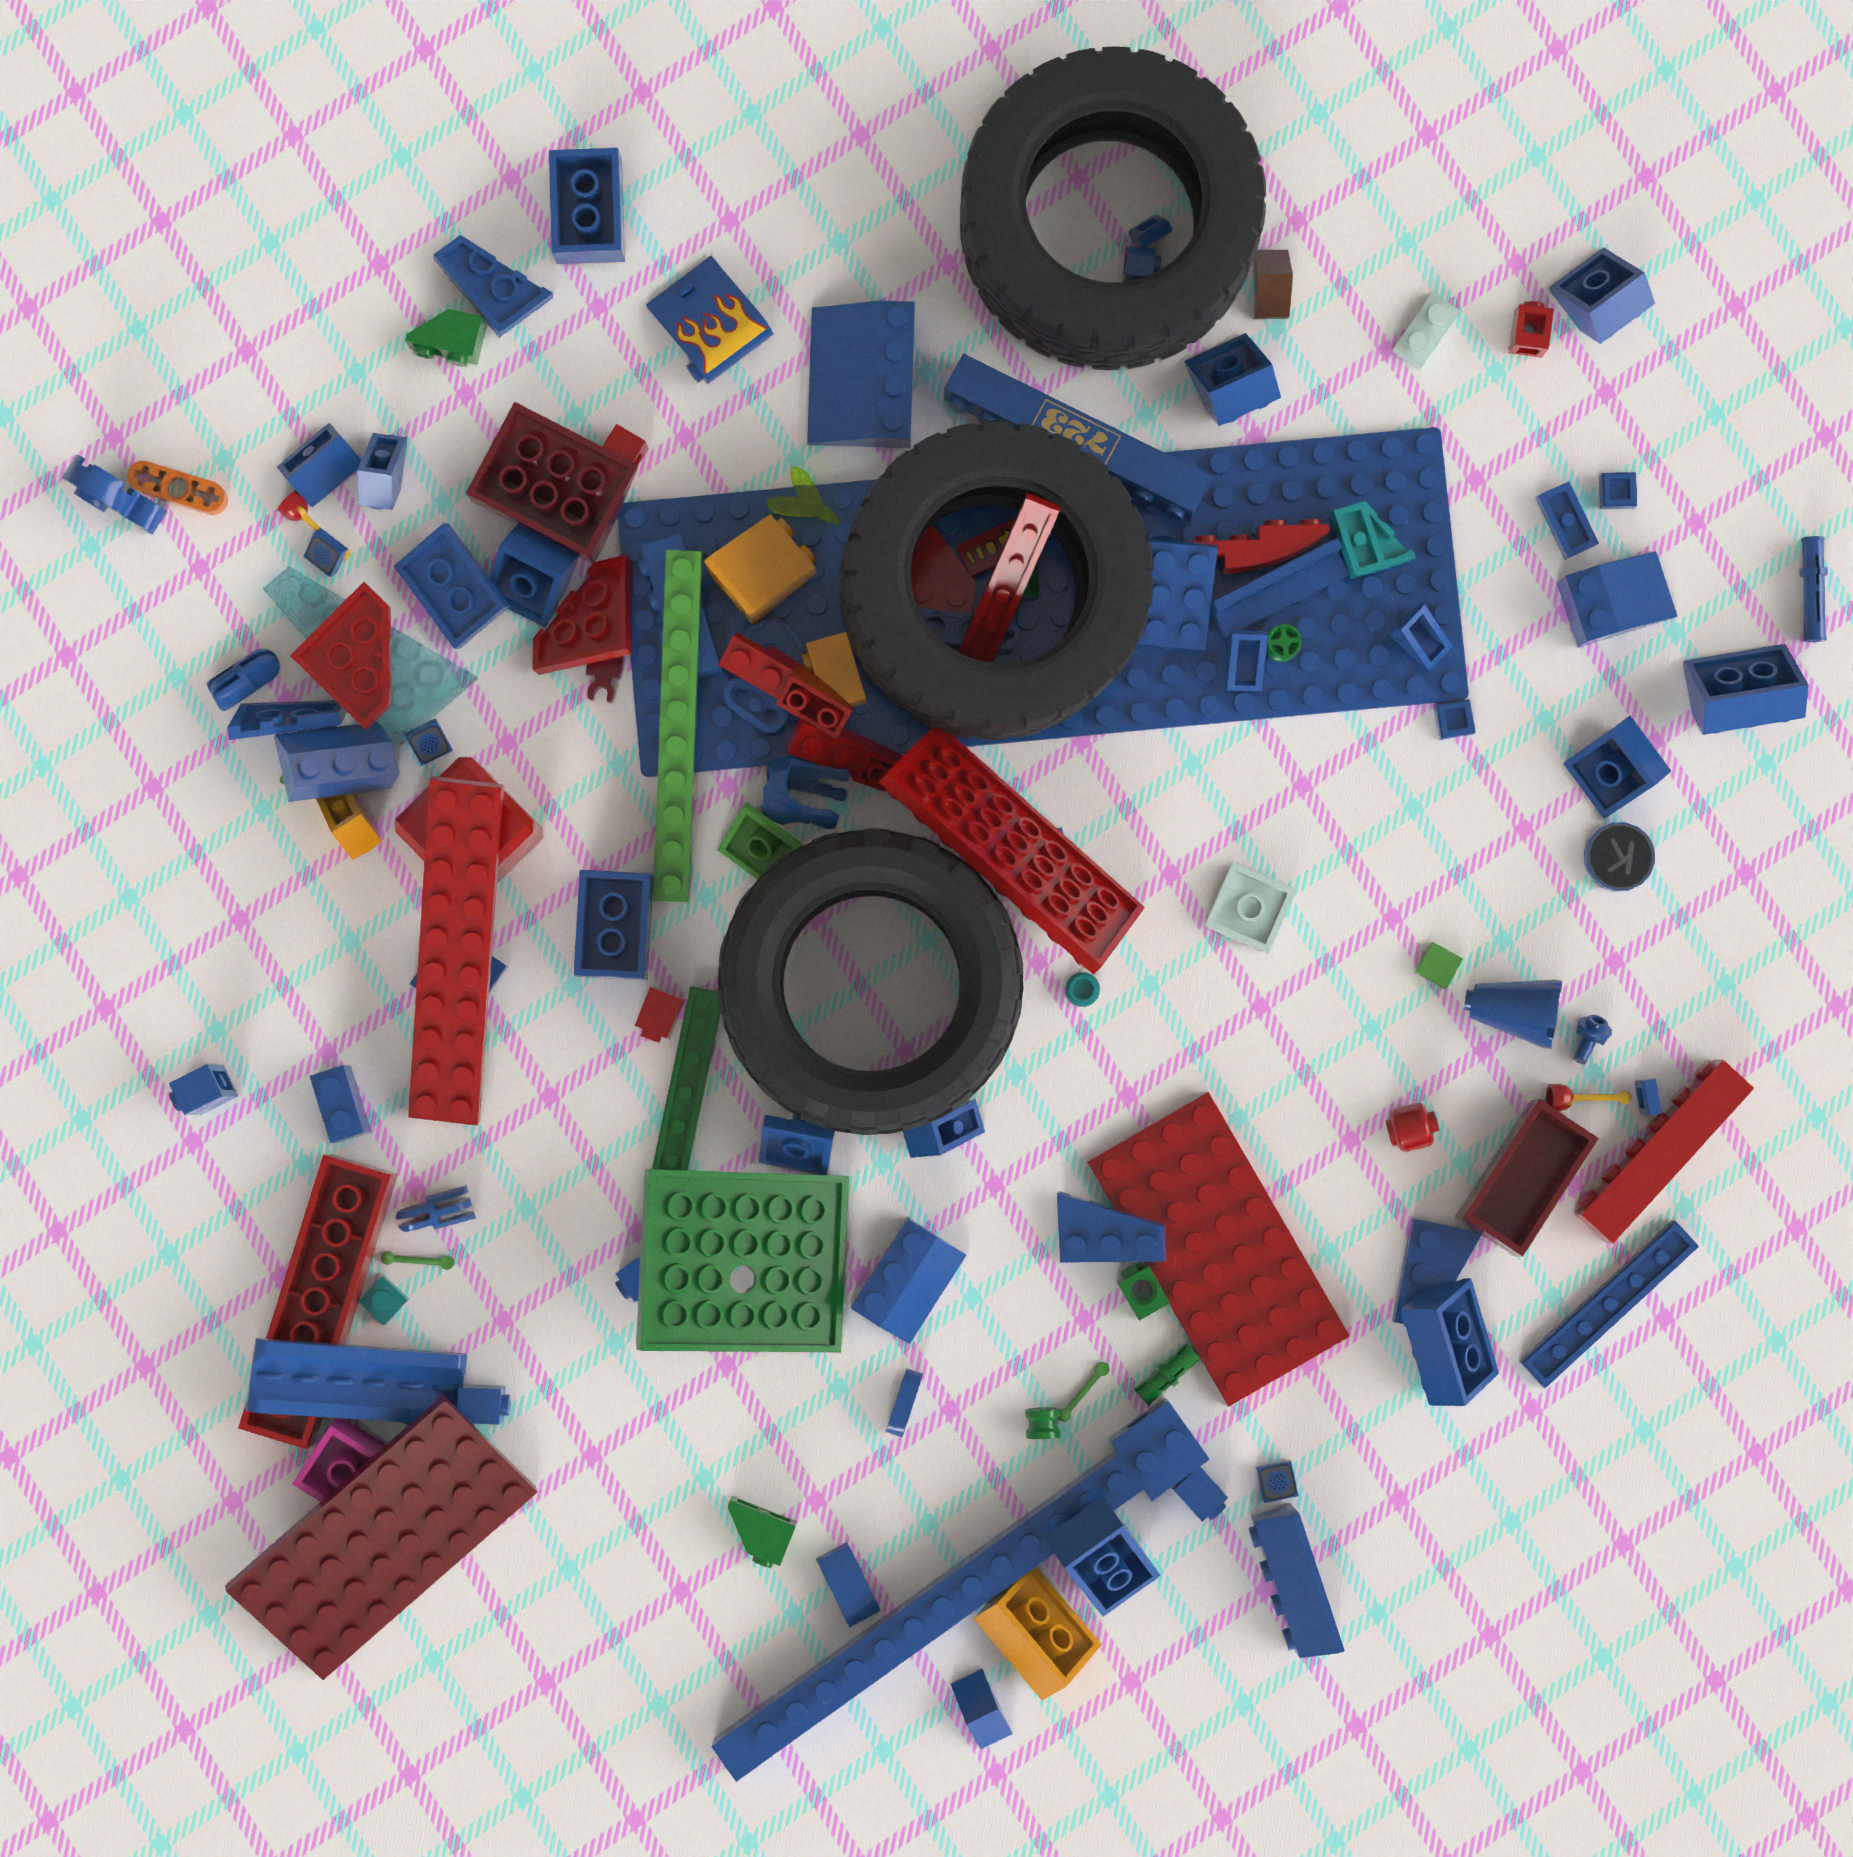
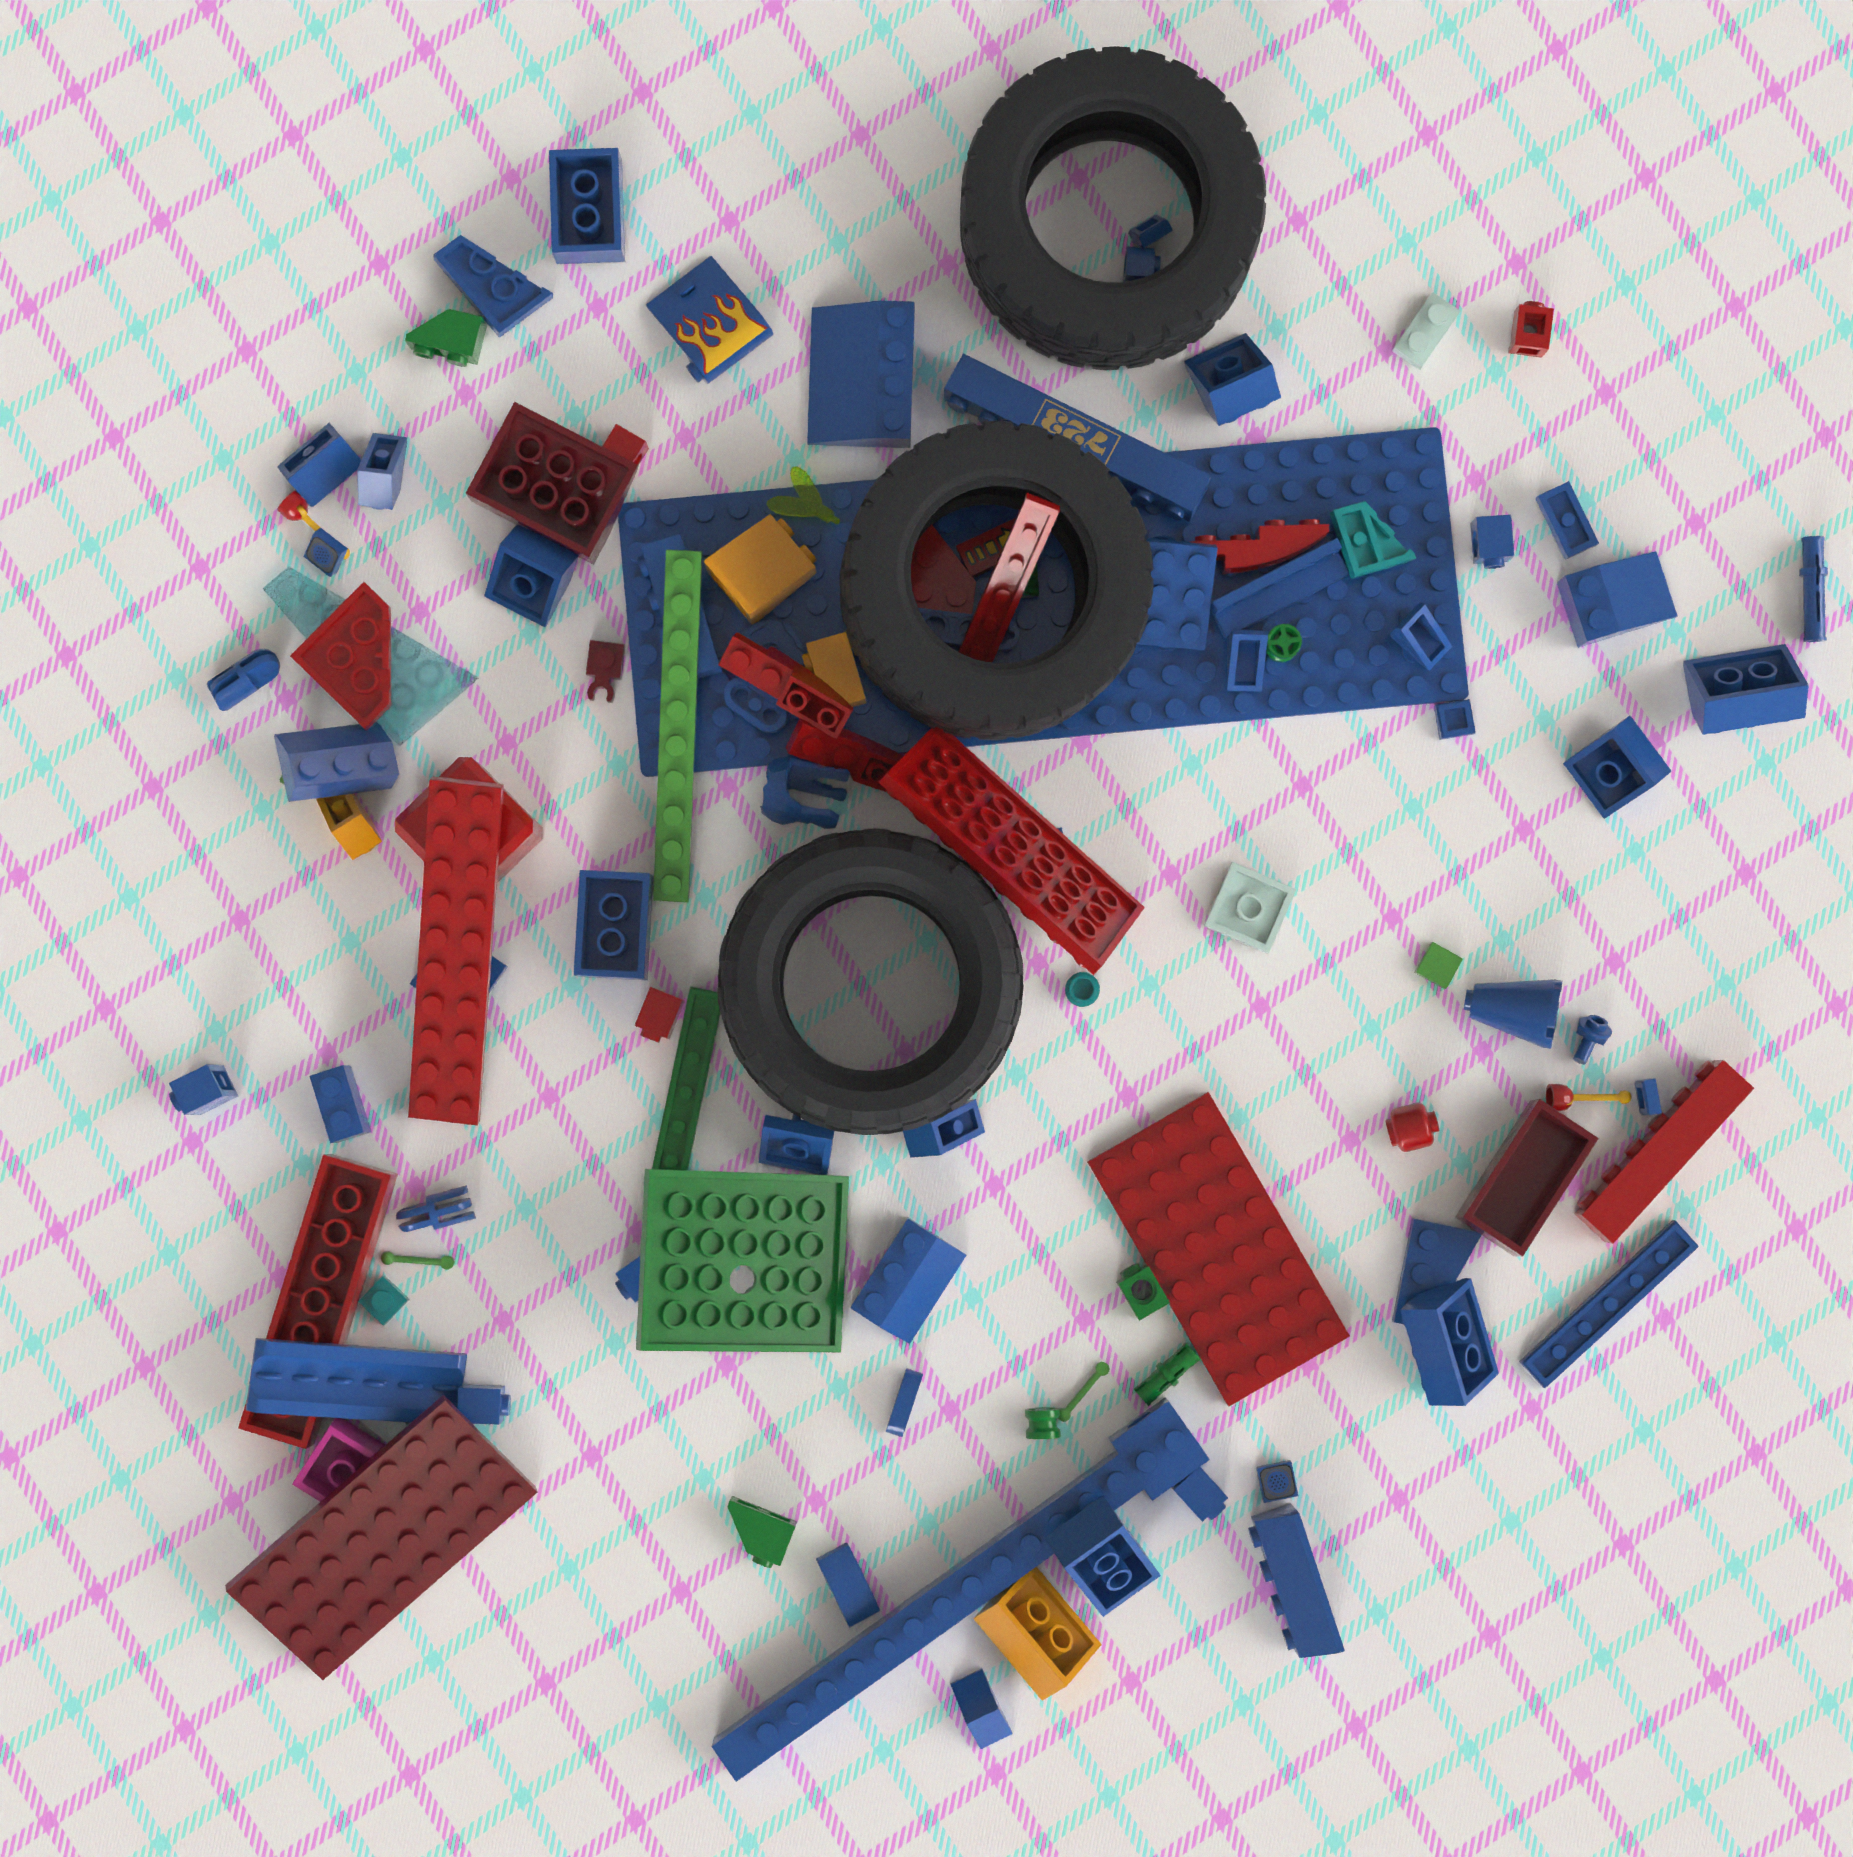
(105, 491): blue piece -> none
(150, 489): orange beam -> none
(283, 717): blue wing -> none
(428, 741): tile -> none
(451, 586): blue plate -> none
(591, 622): red plate -> none
(756, 841): bright green slope -> none
(1106, 1235): blue wing -> none
(1272, 284): reddish brown slope -> none
(1492, 540): none -> blue brick
(1603, 294): blue slope -> none
(1618, 490): blue tile -> none
(1619, 856): black tile -> none

